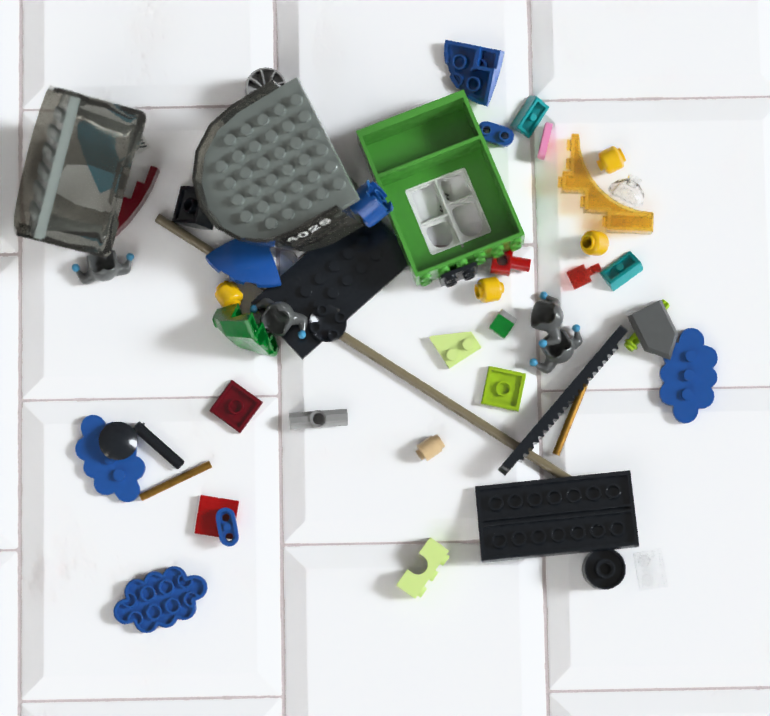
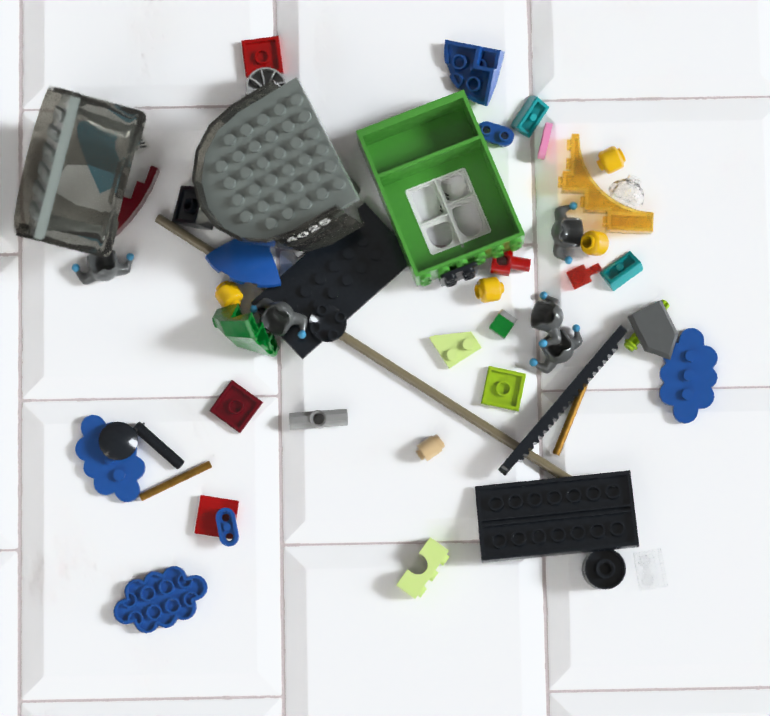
(262, 53): none -> red tile
(372, 203): blue brick -> none
(566, 231): none -> dark grey piece

